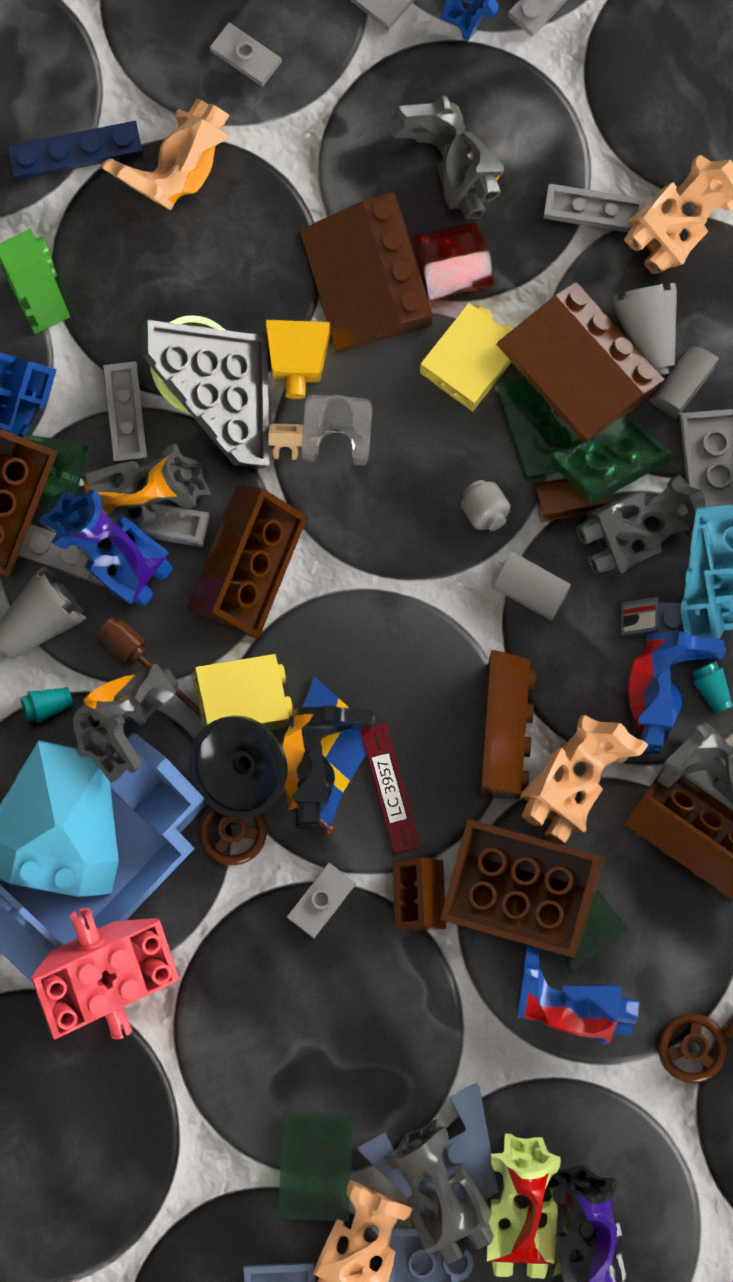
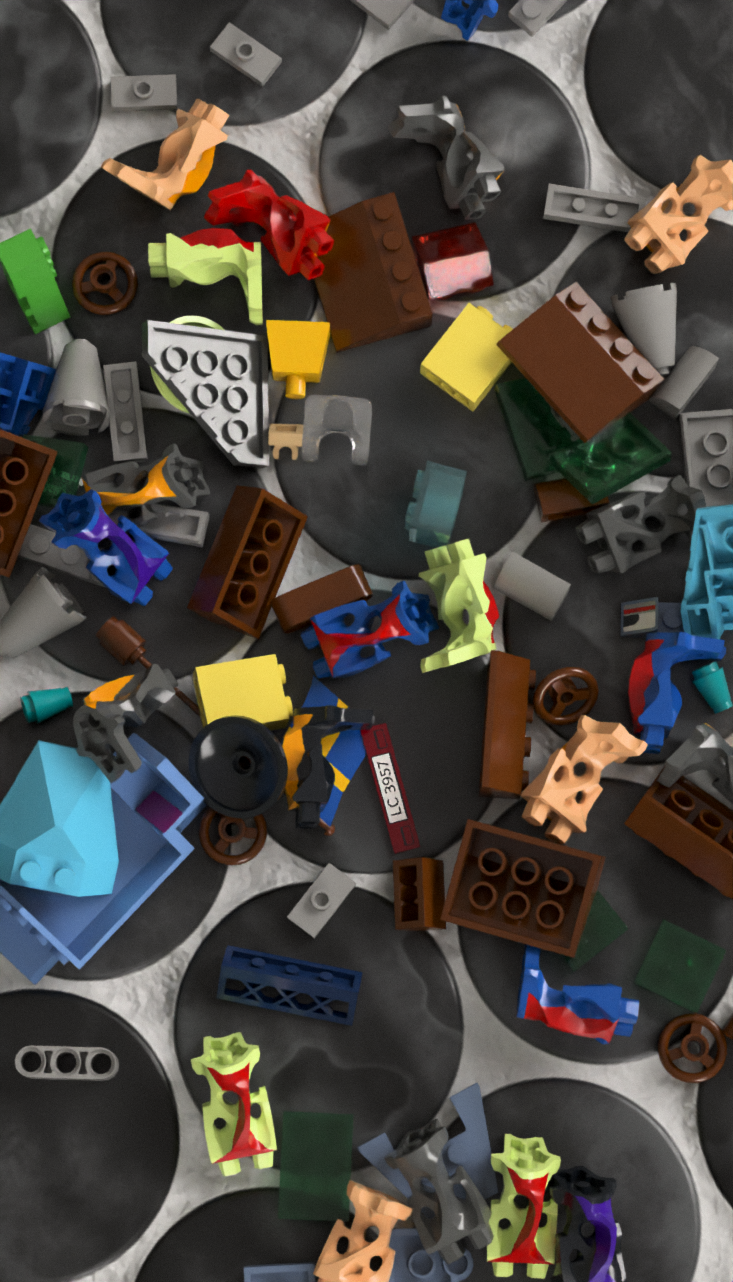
(50, 1058): none -> light grey beam
(75, 150): dark blue plate -> none
(77, 392): none -> light grey cone
(102, 973): coral slope -> none
(104, 271): none -> reddish brown piece
(144, 93): none -> light grey plate
(159, 811): none -> magenta sticker
(208, 258): none -> yellowish green hips
(228, 1067): none -> yellowish green hips
(289, 239): none -> red hips
(290, 978): none -> dark blue fence
(336, 589): none -> reddish brown beam
(344, 643): none -> blue hips
(437, 504): none -> clear light blue brick
(458, 588): none -> yellowish green hips
(485, 505): light grey head -> none
(564, 693): none -> reddish brown piece
(679, 966): none -> clear green plate

